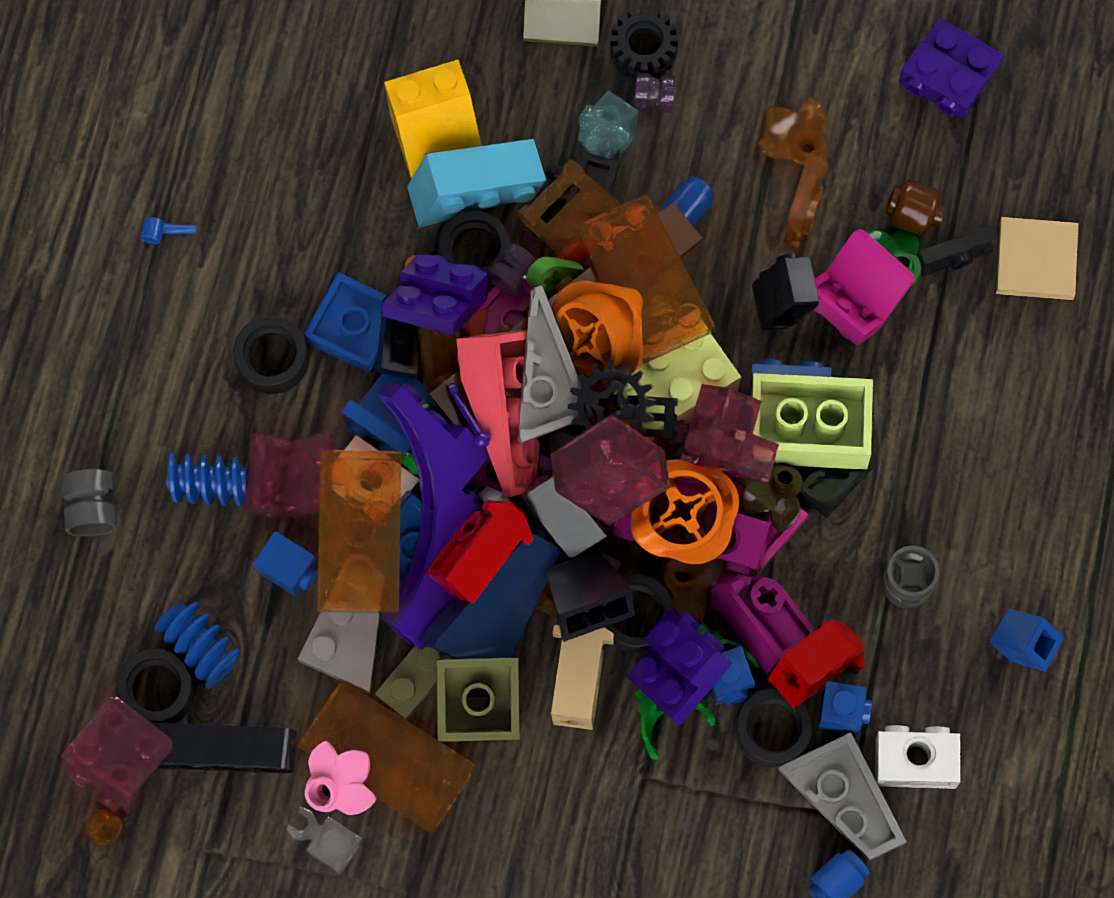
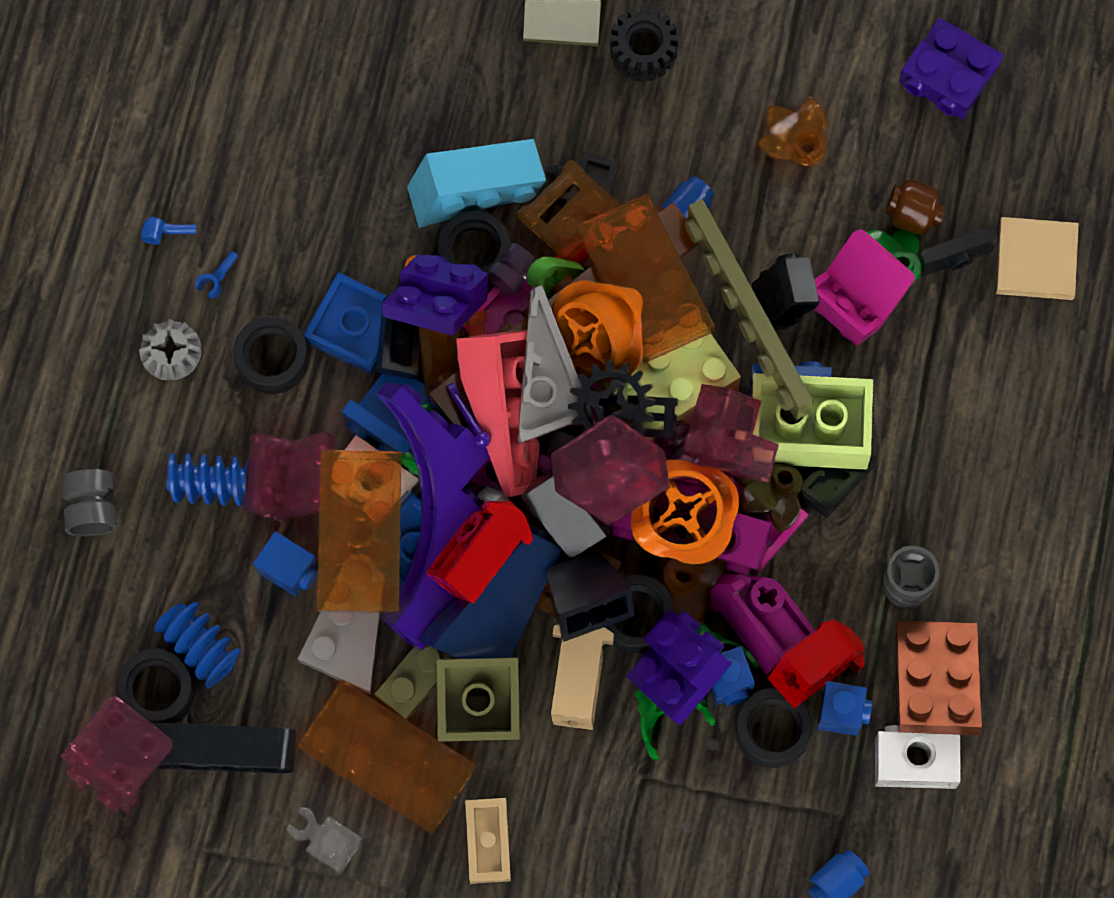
(109, 833): clear orange hinge -> none
(183, 360): none -> light grey gear
(216, 276): none -> blue hand
(343, 777): bright pink plate -> none
(432, 113): yellow slope -> none
(488, 840): none -> tan plate
(607, 126): clear light blue brick -> none
(654, 92): clear purple wheel -> none
(755, 323): none -> olive plate
(806, 200): clear orange plate -> none
(847, 795): light grey wing -> none
(938, 678): none -> plate
(1027, 639): blue brick -> none

